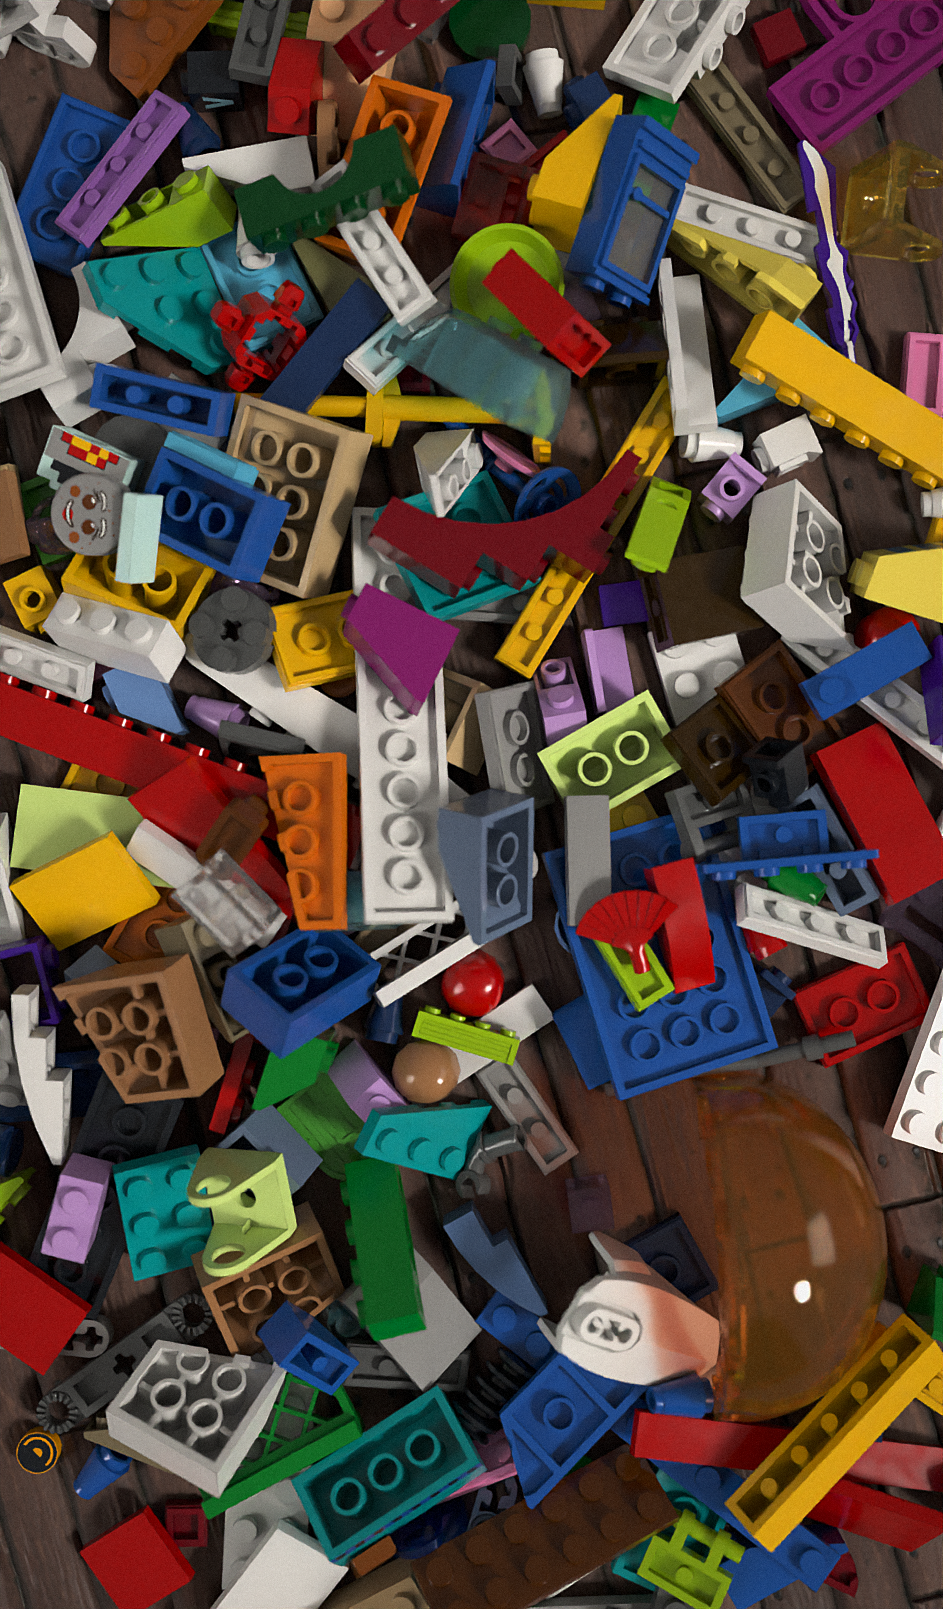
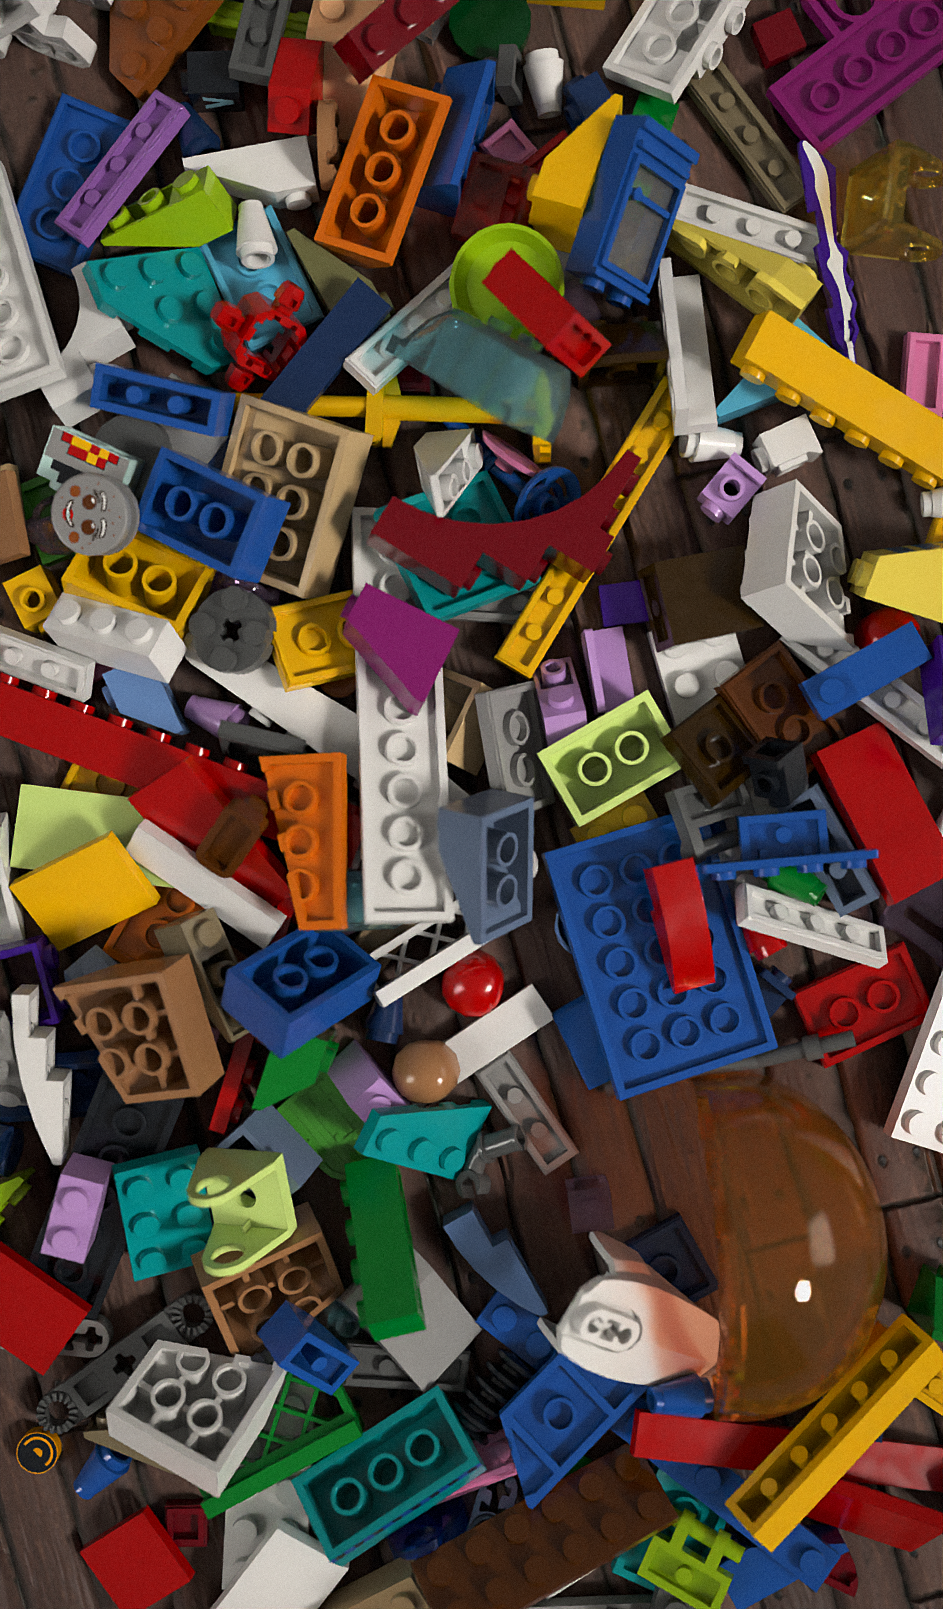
(139, 537): light aqua tile -> none
(211, 457): medium azure tile -> none
(227, 903): clear brick -> none
(373, 1557): dark orange tile -> none
(376, 177): dark green arch -> none
(383, 258): white tile -> none
(465, 1035): lime piece -> none
(586, 853): light grey tile -> none
(627, 922): red hand -> none
(640, 988): lime tile -> none
(658, 525): lime slope -> none

